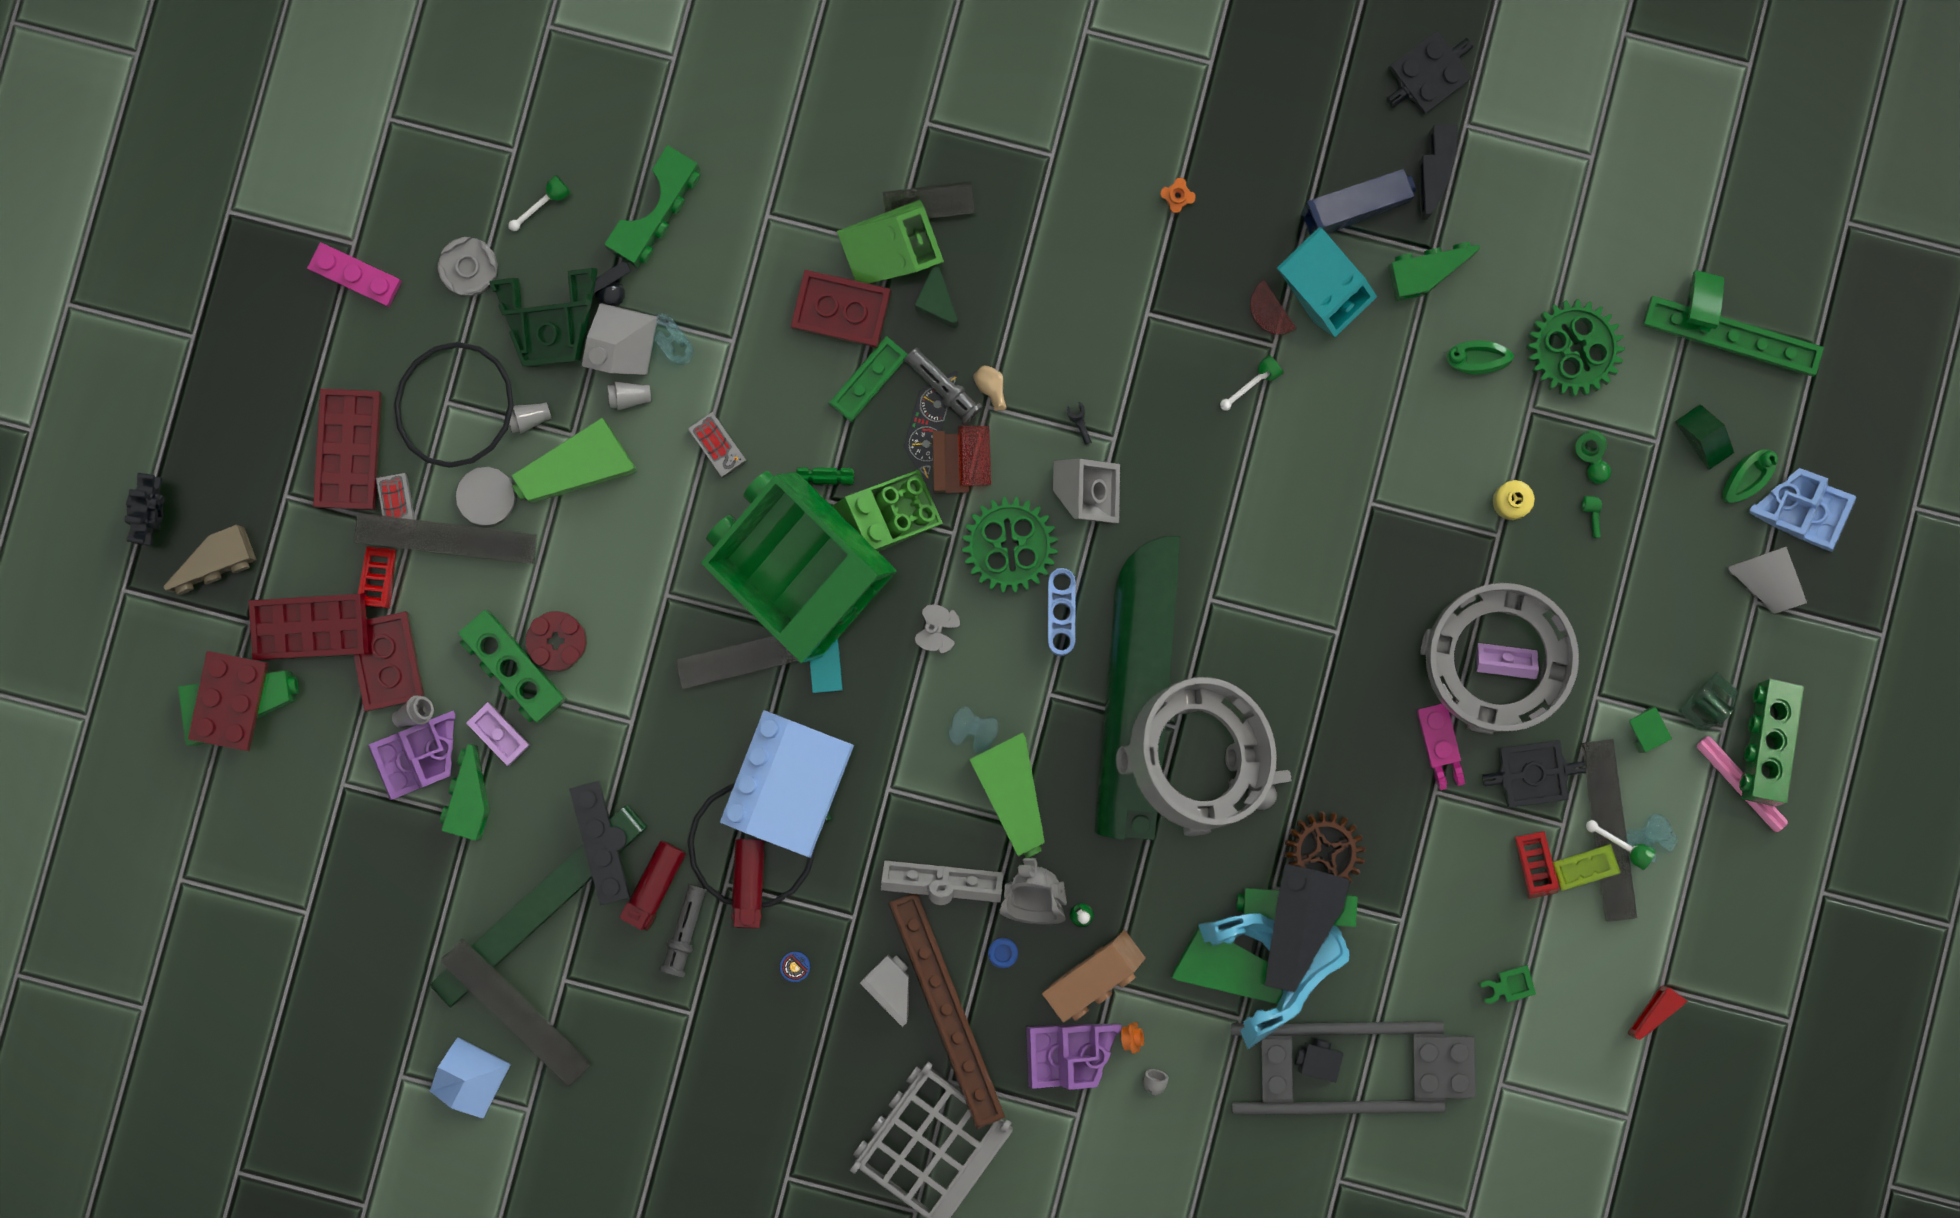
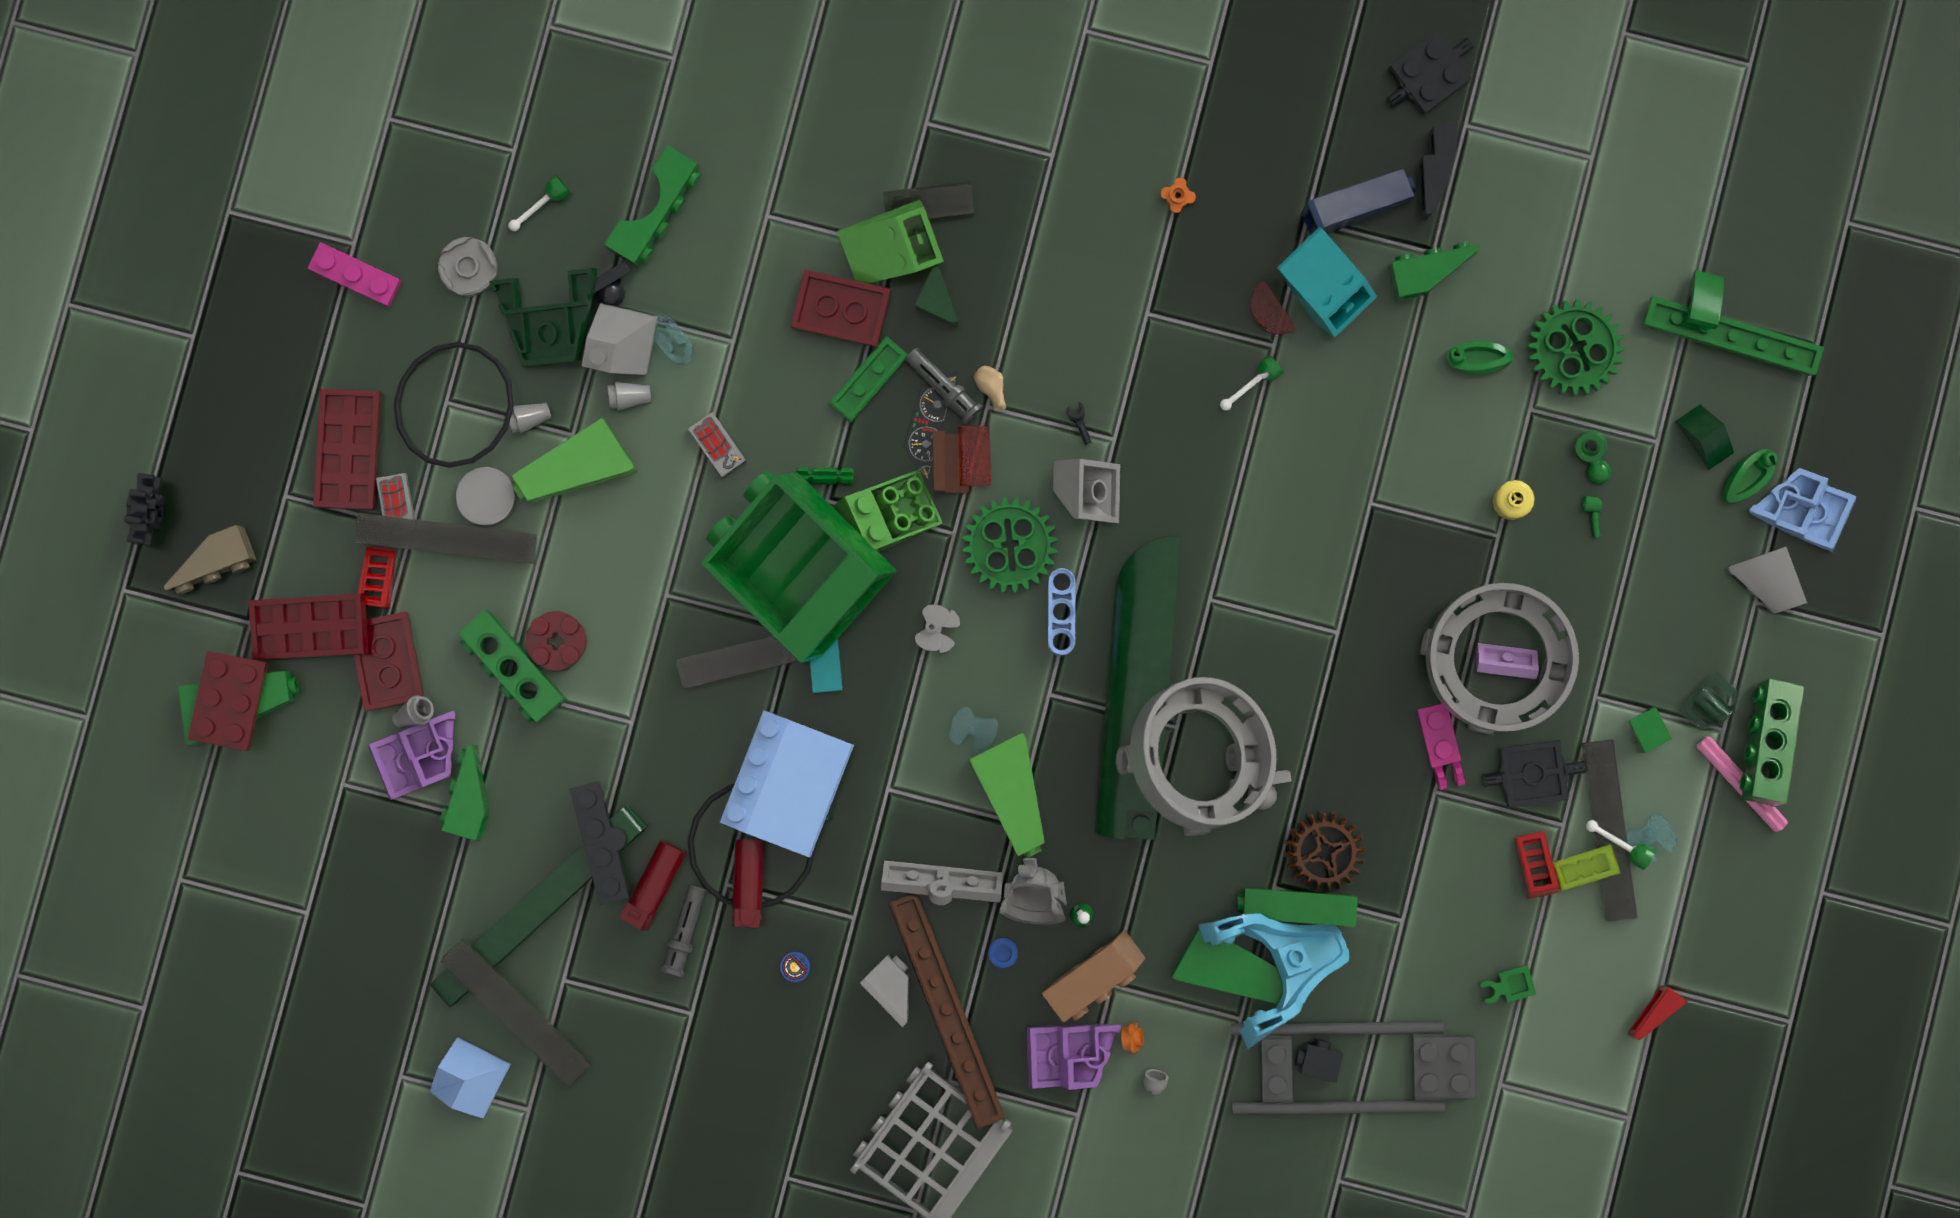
(498, 734): lavender plate -> none
(1304, 916): black wedge -> none

